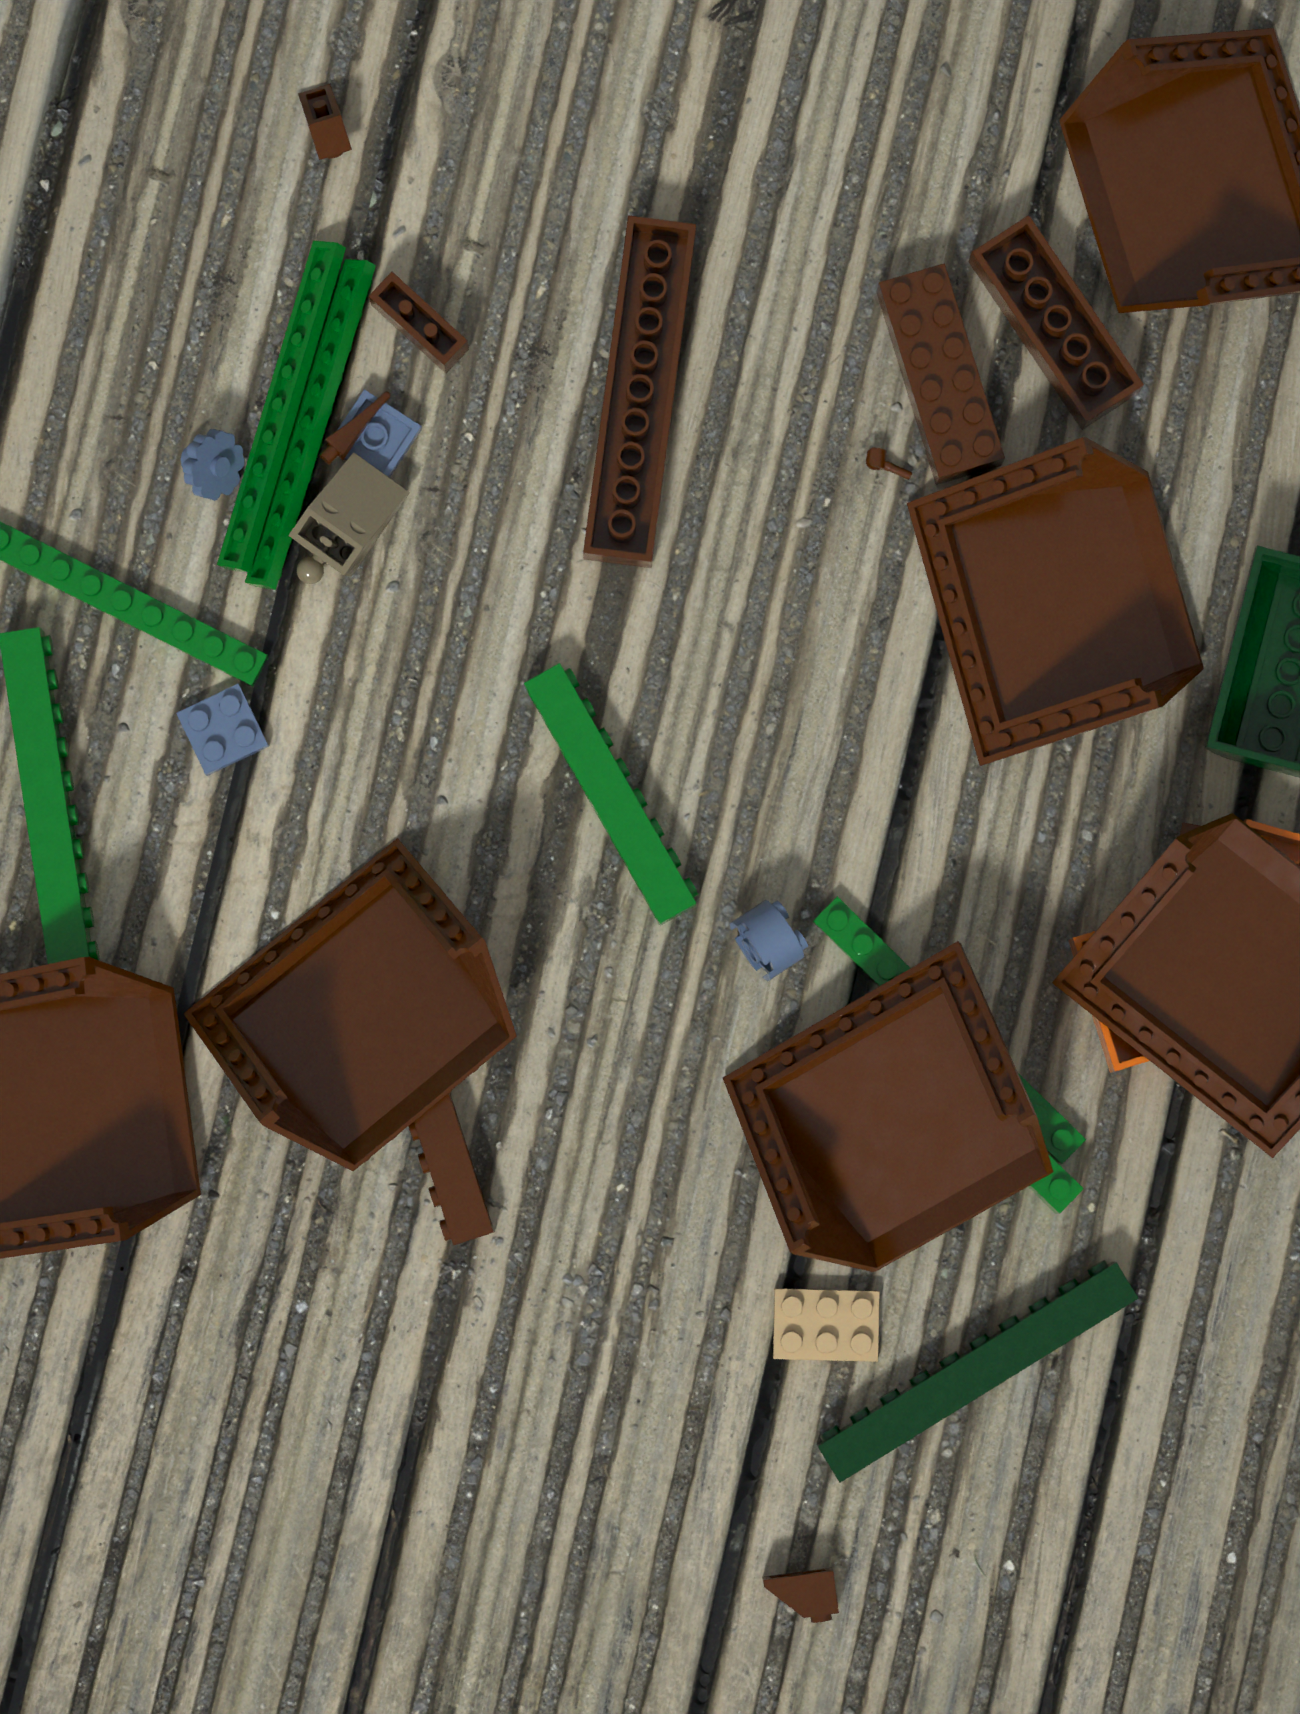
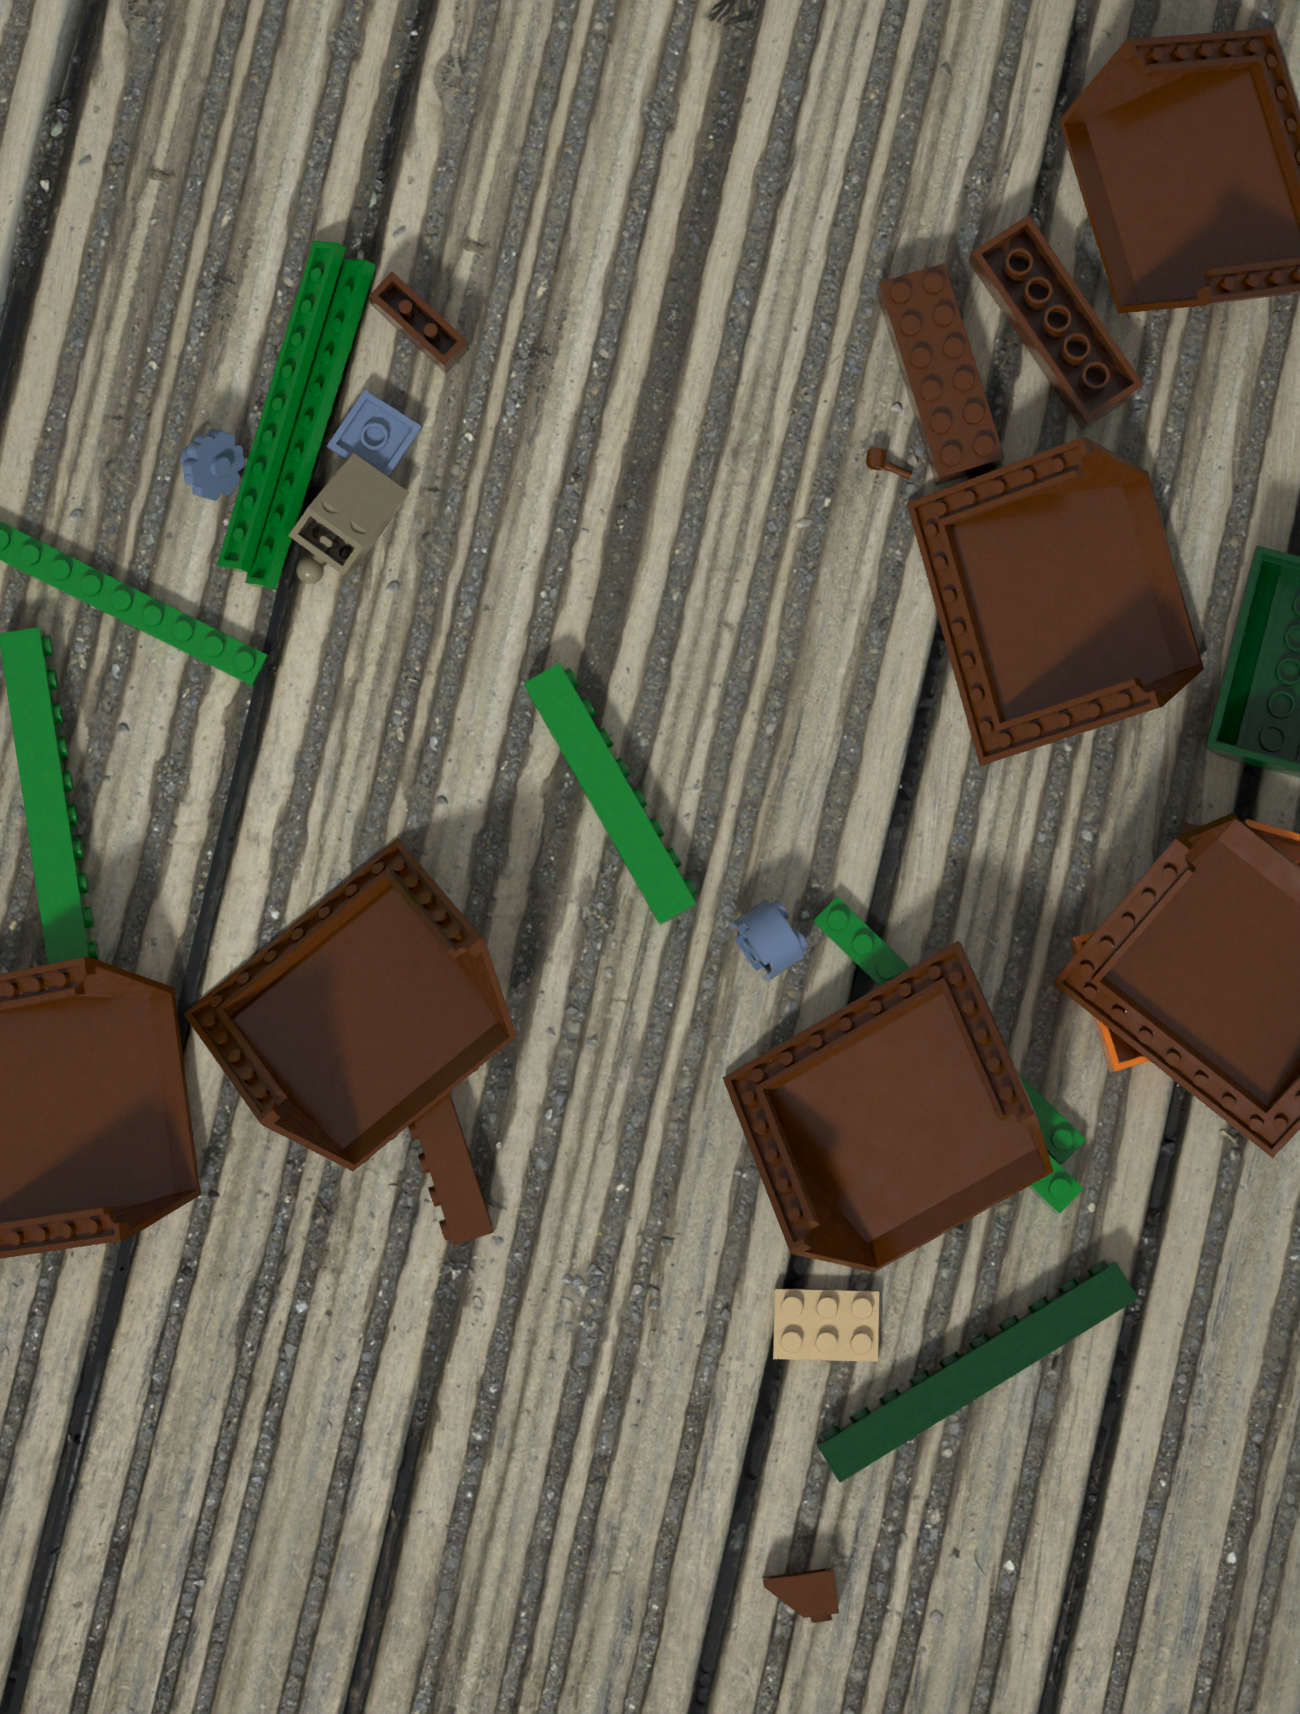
(222, 729): sand blue plate -> none
(325, 122): reddish brown slope -> none
(343, 439): reddish brown piece -> none
(639, 392): reddish brown brick -> none

